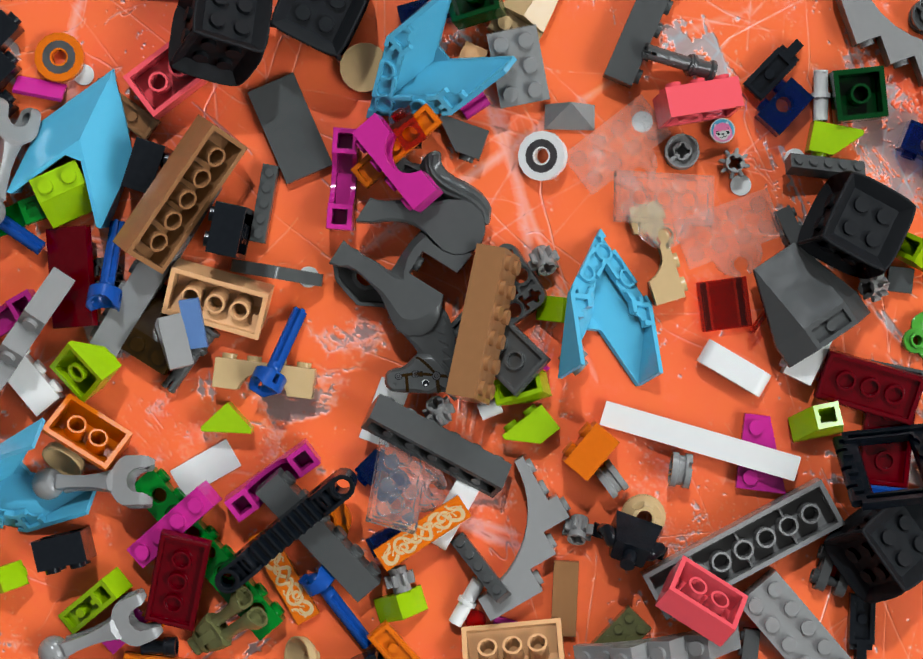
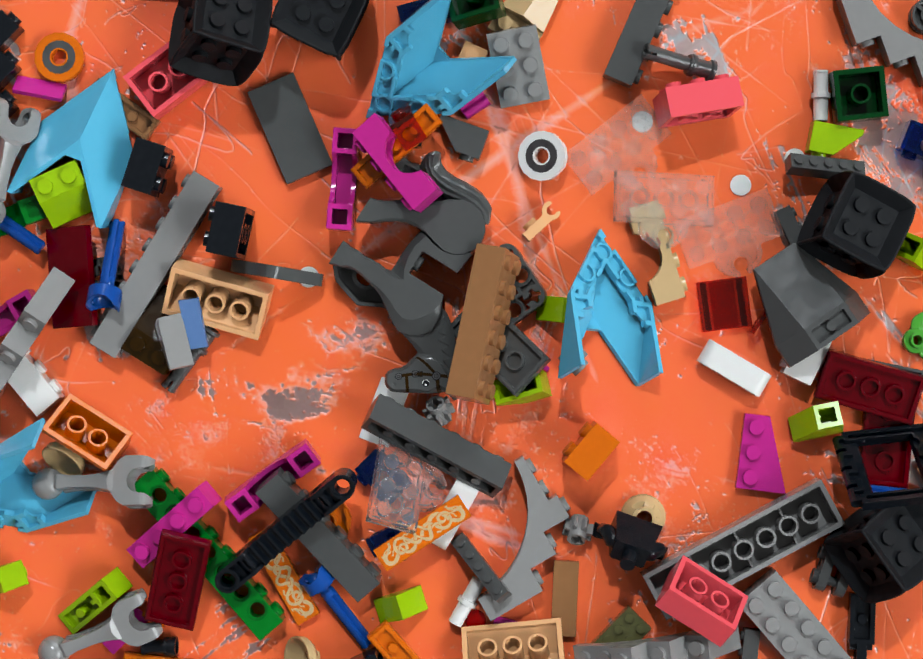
(64, 549): black brick -> none
(85, 76): white sticker -> none
(85, 368): lime slope -> none
(180, 194): medium nougat brick -> none
(206, 467): white sticker -> none
(214, 633): olive piece -> none
(228, 420): lime slope -> none
(232, 373): tan arch -> none
(264, 203): dark grey piece -> none
(270, 376): blue piece -> none
(360, 66): tan tile -> none
(399, 579): light grey gear -> none
(490, 410): white hinge -> none
(533, 427): lime slope -> none
(534, 226): none -> light nougat plate
(543, 260): light grey gear -> none
(569, 116): light grey slope -> none
(611, 479): light grey wheel -> none
(680, 470): light grey wheel -> none
(681, 151): light grey wheel -> none
(700, 440): white tile -> none
(722, 130): tile -> none
(740, 165): light grey gear -> none
(773, 70): black hinge -> none
(796, 98): clear blue brick -> none
(874, 288): light grey gear -> none
(900, 279): dark grey tile -> none

